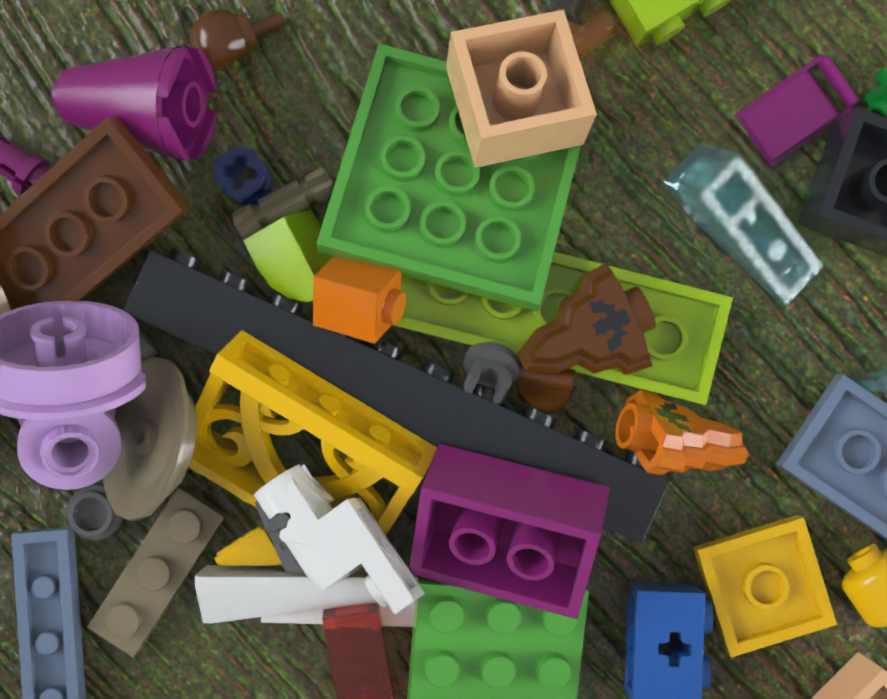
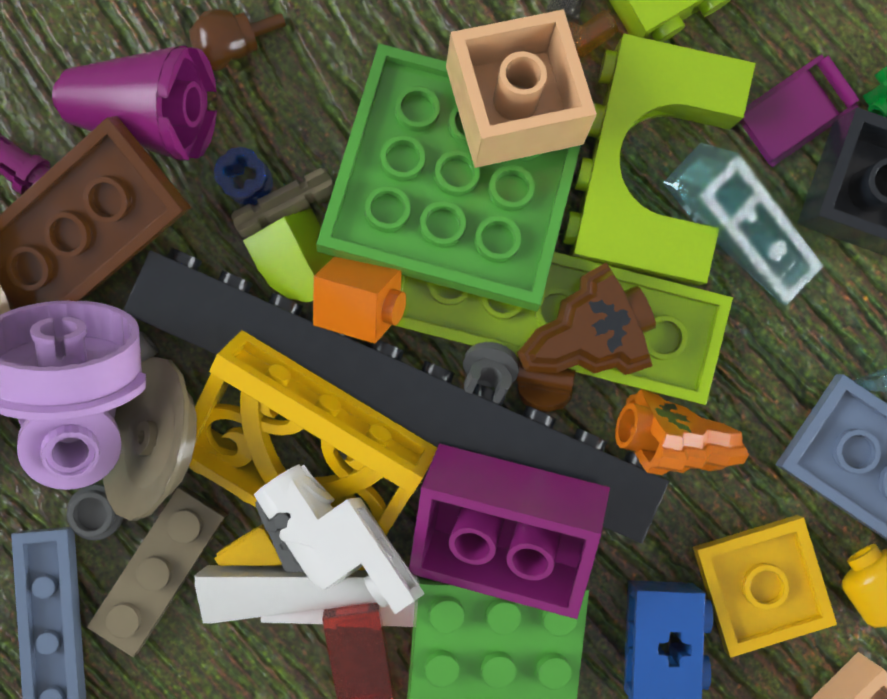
(645, 83): none -> lime arch

